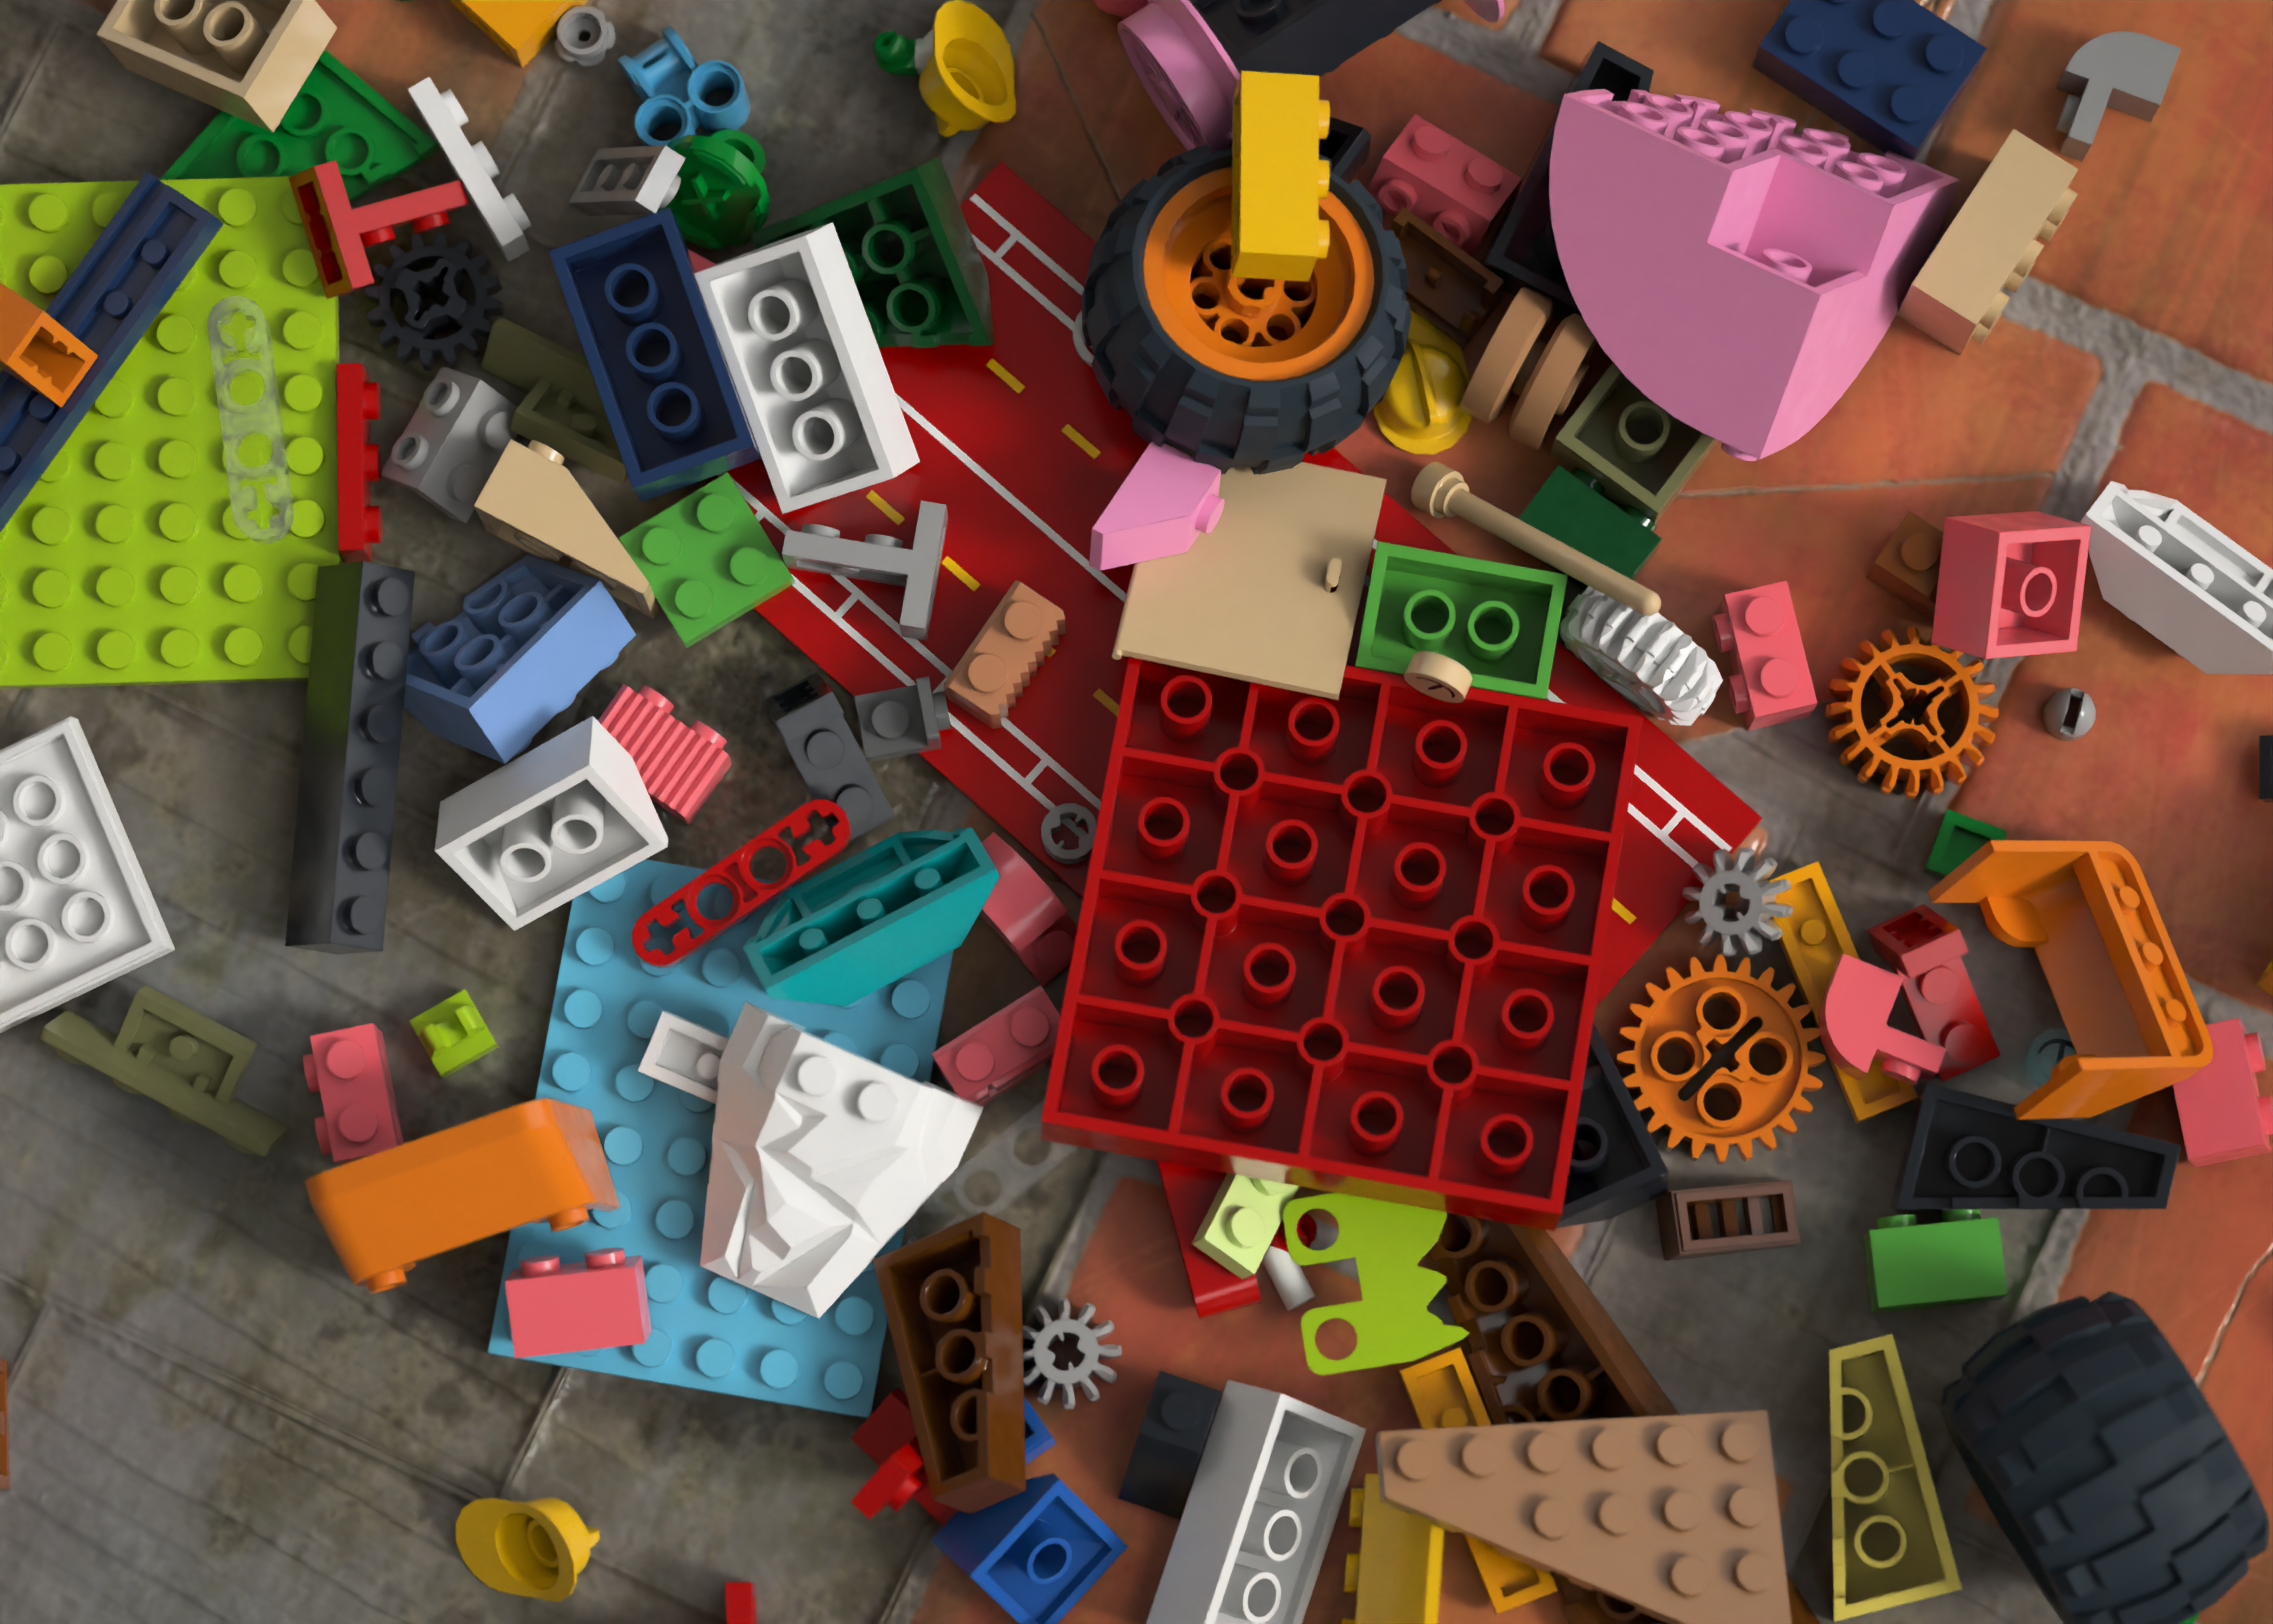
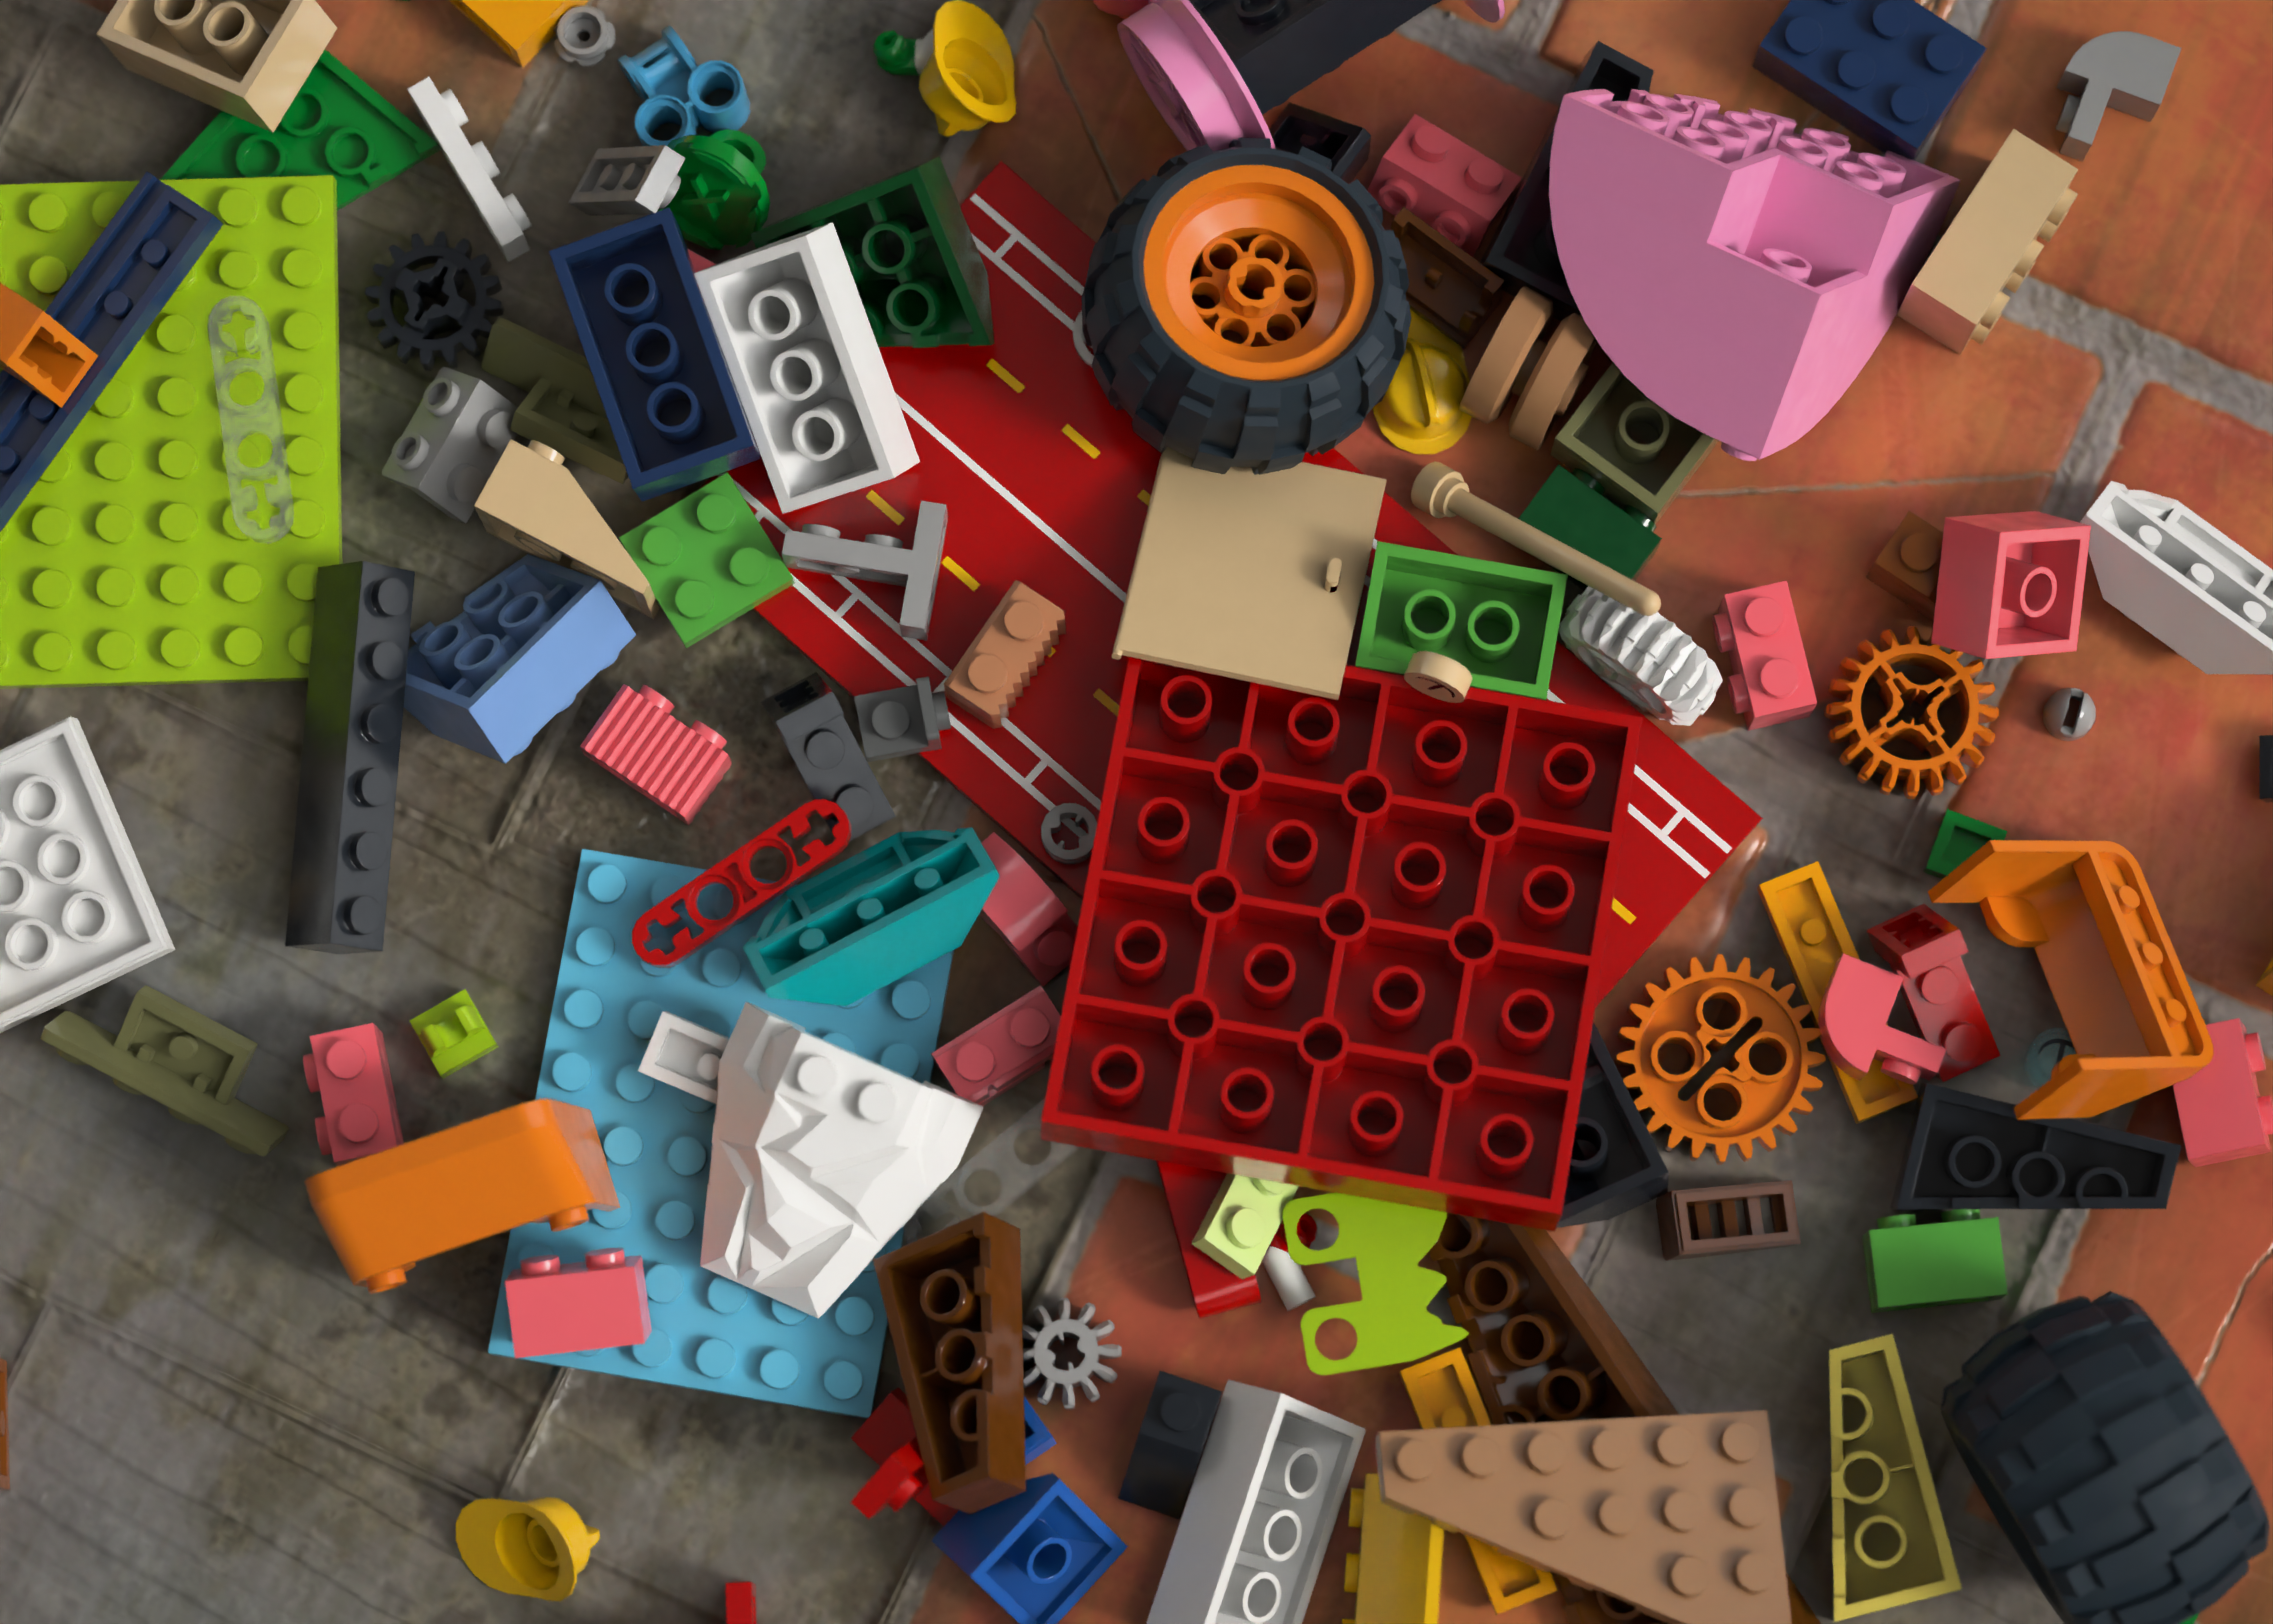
(342, 233): red bracket -> none
(358, 463): red plate -> none
(550, 824): white slope -> none
(1157, 509): bright pink slope -> none
(1278, 176): yellow brick -> none
(1721, 916): light grey gear -> none

